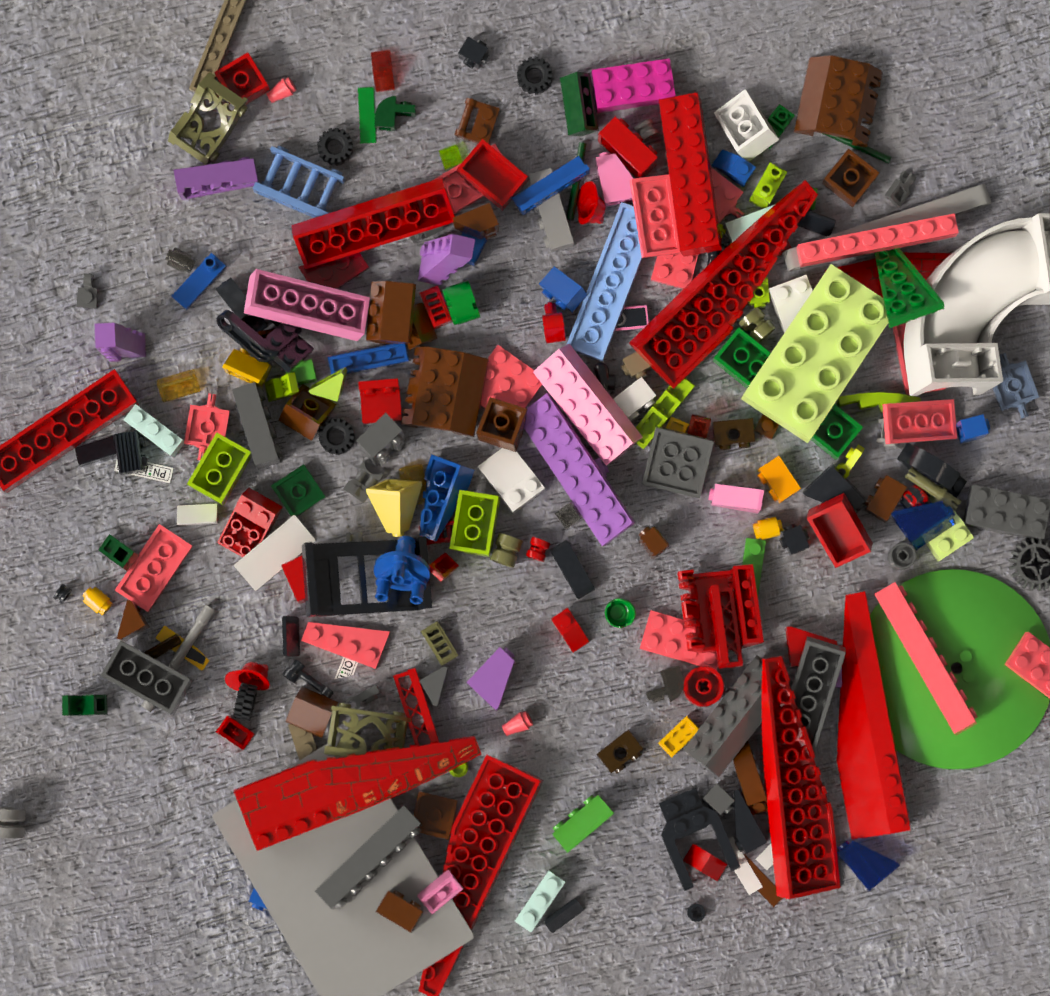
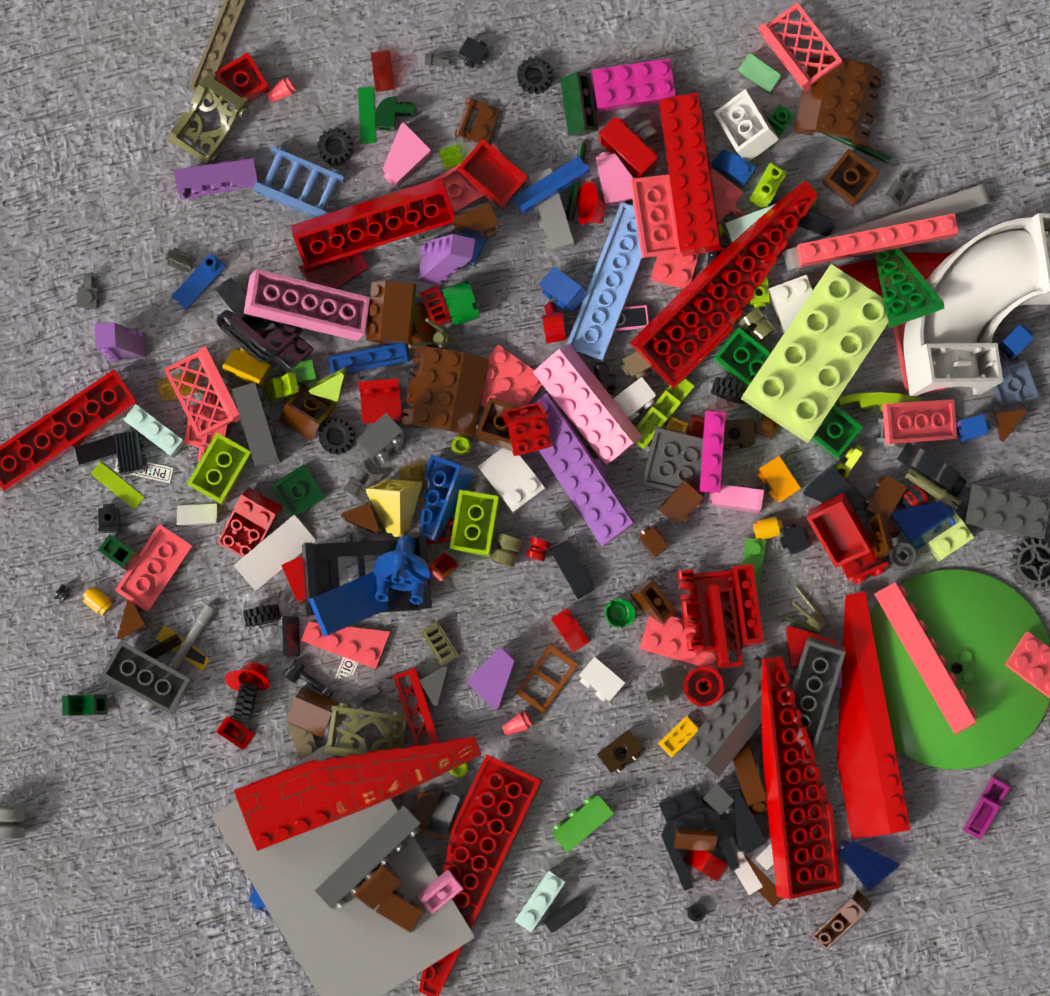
(114, 524): none -> black brick
(117, 485): none -> lime sticker
(217, 384): none -> coral fence
(262, 615): none -> black tyre
(347, 604): none -> blue tile
(363, 518): none -> reddish brown slope
(378, 886): none -> reddish brown slope
(405, 156): none -> bright pink slope
(436, 59): none -> dark grey pin
(441, 338): none -> olive plant
(444, 812): none -> black slope
(461, 445): none -> lime plate
(527, 428): none -> red bracket
(573, 666): none -> dark orange window
(601, 679): none -> white brick
(653, 601): none -> reddish brown slope
(682, 501): none -> reddish brown brick
(695, 839): none -> reddish brown slope
(712, 451): none -> dark pink brick
(728, 390): none -> black tyre
(759, 73): none -> slope
(789, 59): none -> coral fence
(814, 621): none -> olive plant
(842, 919): none -> reddish brown slope
(861, 567): none -> red bracket
(881, 534): none -> reddish brown slope
(986, 806): none -> magenta slope
(1007, 418): none -> reddish brown slope
(1016, 341): none -> blue brick

